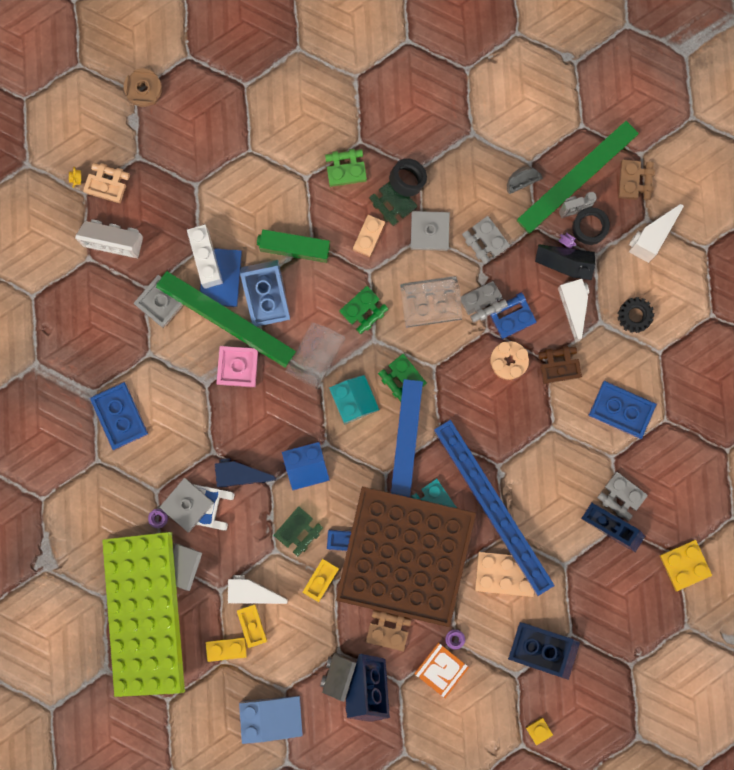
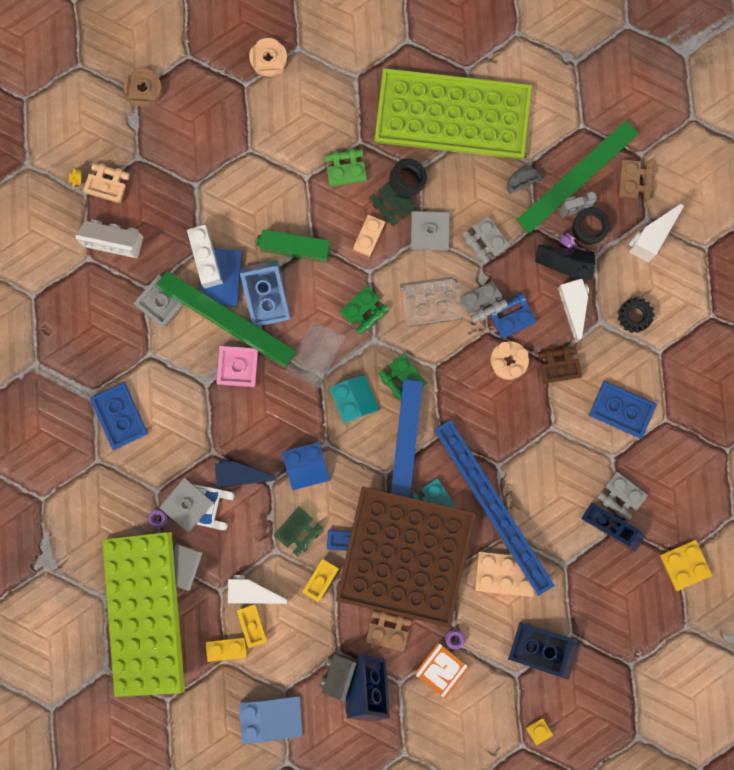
(271, 67): none -> light nougat plate
(453, 113): none -> lime plate

